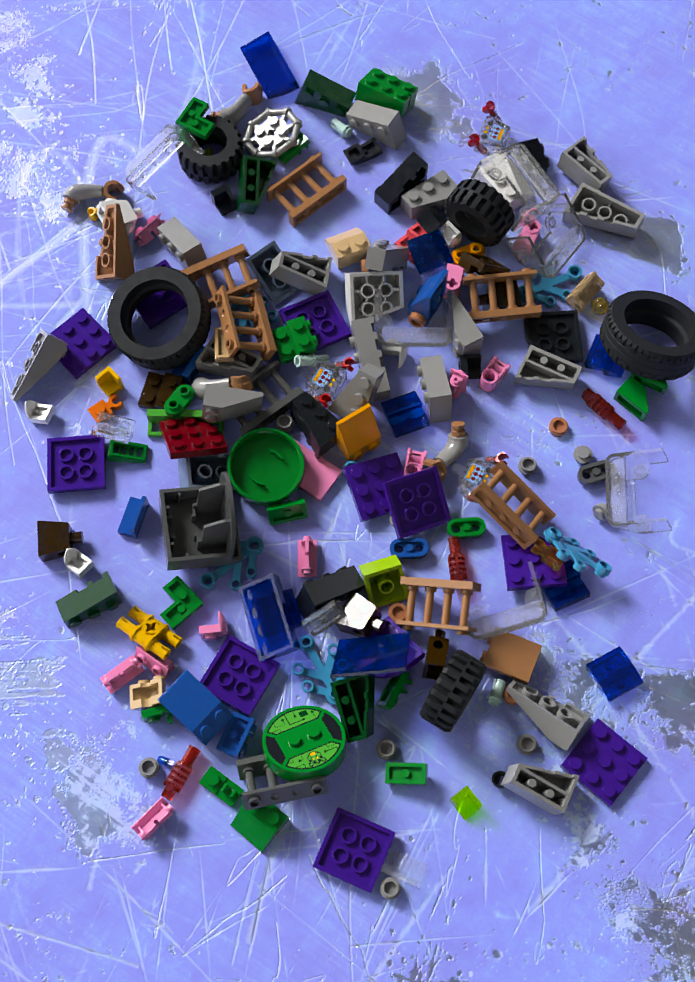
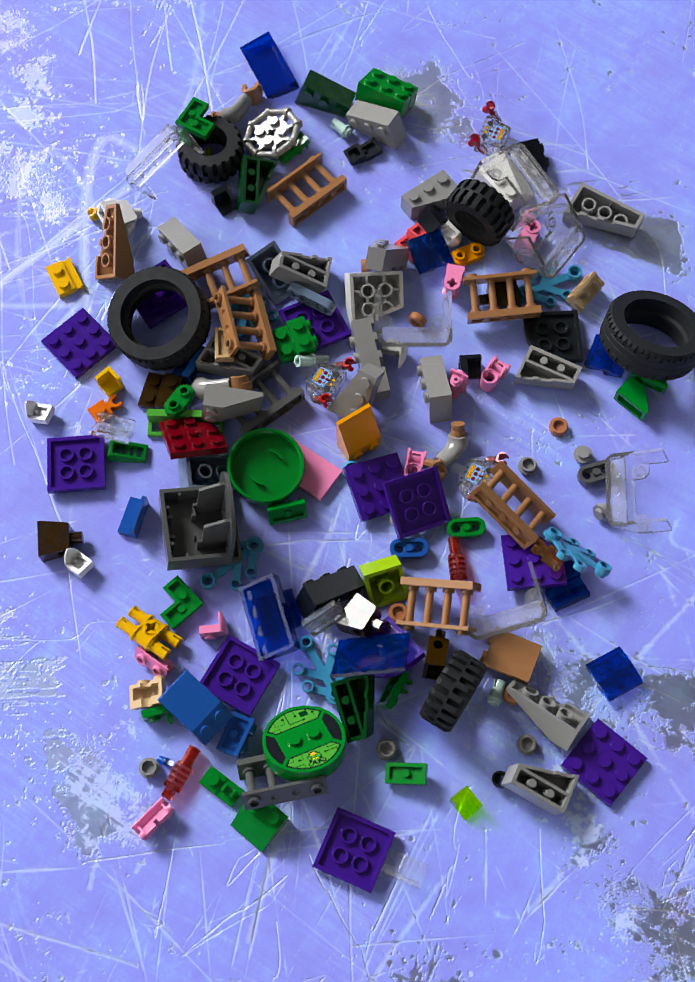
(45, 354): light grey wedge -> none
(64, 277): none -> yellow plate
(78, 192): piece -> none
(89, 602): dark green wedge -> none
(122, 674): bright pink hinge -> none
(143, 233): bright pink hinge -> none
(284, 423): light grey plate -> none
(307, 557): bright pink hinge -> none
(311, 299): none -> sand blue beam
(315, 423): black wedge -> none
(348, 247): tan slope -> none
(390, 888): light grey plate -> none
(404, 178): black wedge -> none
(405, 414): clear blue slope -> none
(429, 295): blue slope -> none
(465, 334): light grey slope -> none
(480, 264): dark brown plate -> none
(583, 166): light grey wedge -> none
(599, 305): clear yellow plate -> none
(602, 408): clear red hinge -> none

